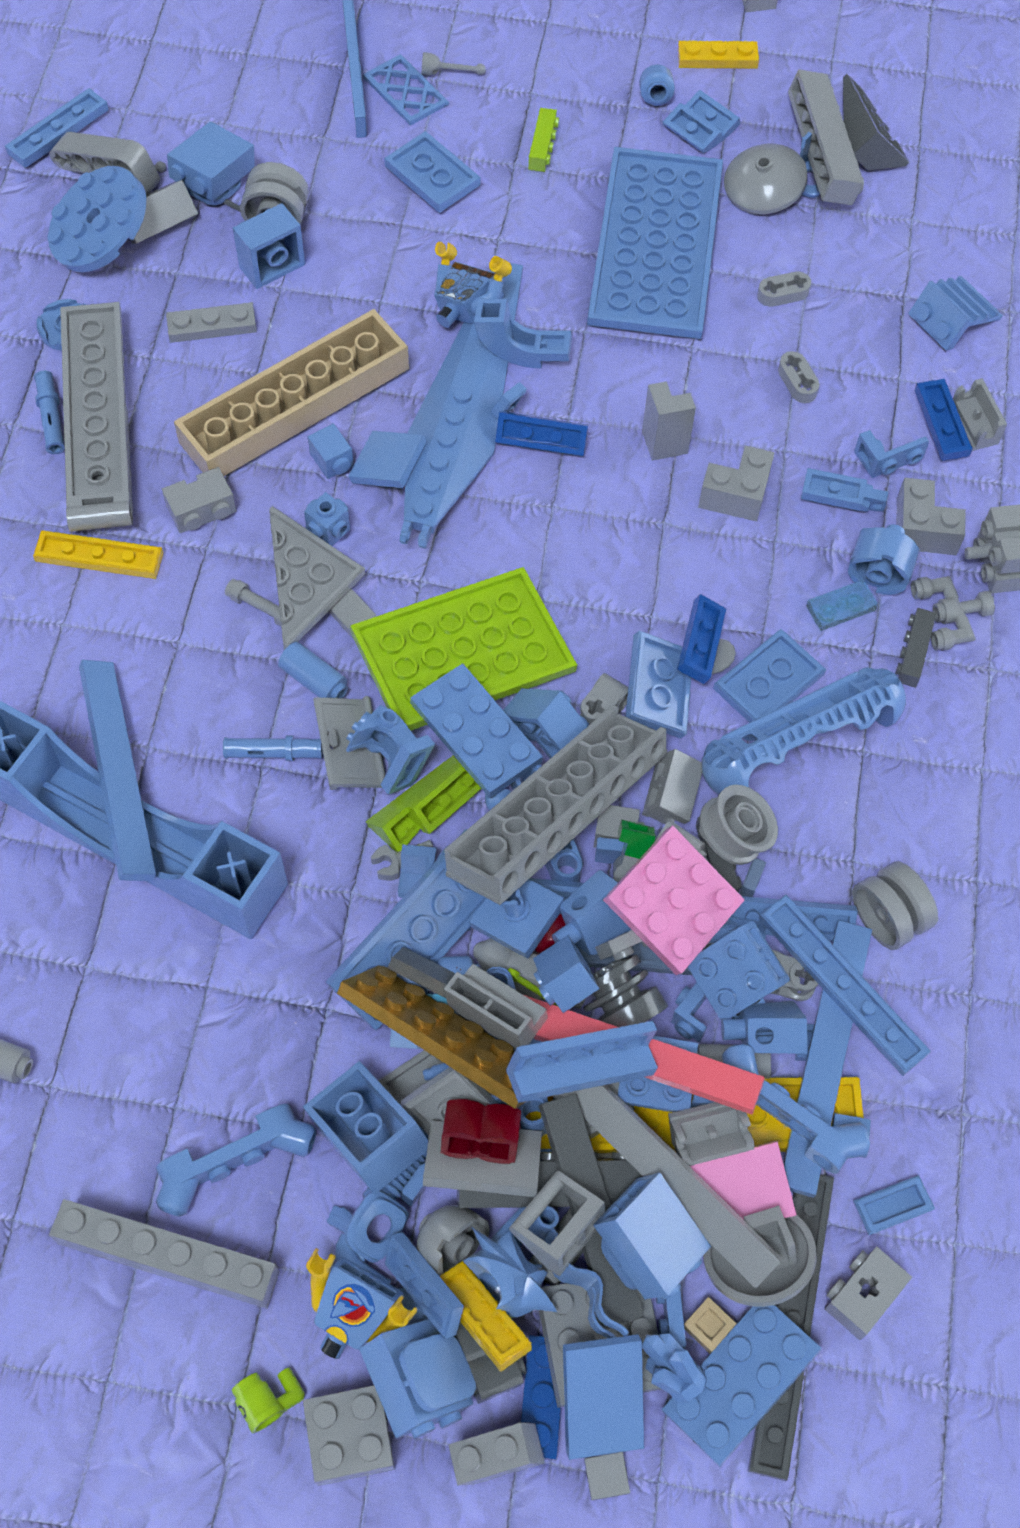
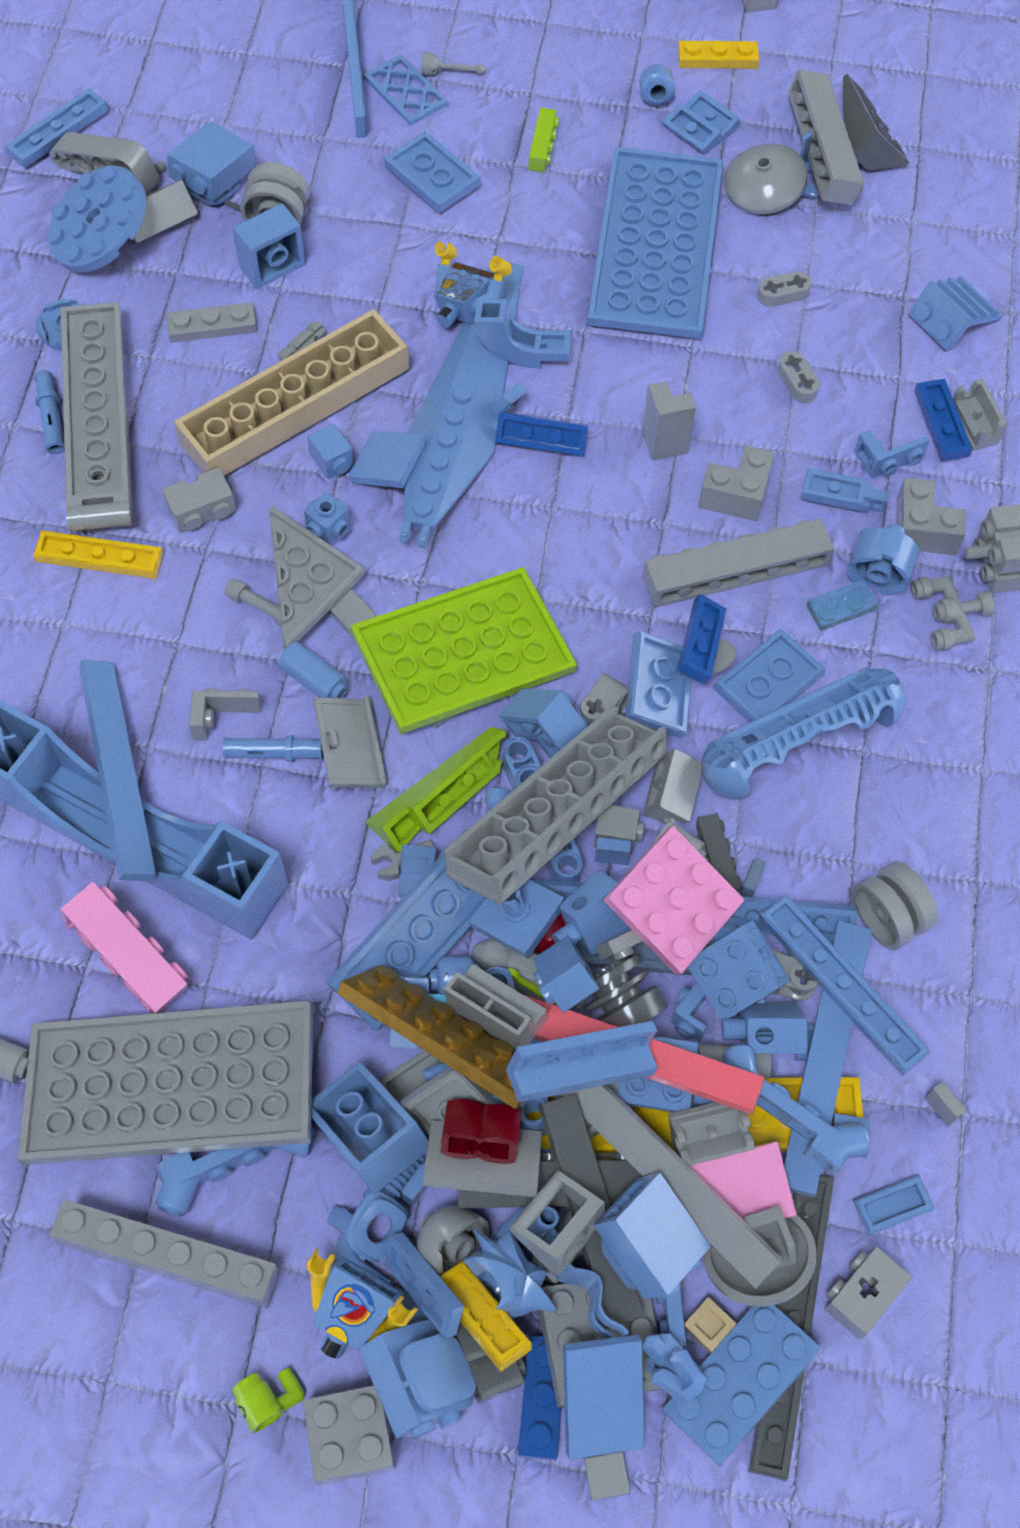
(124, 948): none -> bright pink wedge
(168, 1083): none -> light grey plate
(211, 700): none -> light grey bracket
(302, 340): none -> light grey axle
(389, 735): medium blue tile -> none
(421, 970): dark grey tile -> none
(476, 730): medium blue plate -> none
(496, 1453): light grey brick -> none
(637, 841): green leg -> none
(737, 562): none -> light grey brick
(738, 824): light grey wheel -> none
(916, 648): dark grey piece -> none
(945, 1104): none -> light grey tile

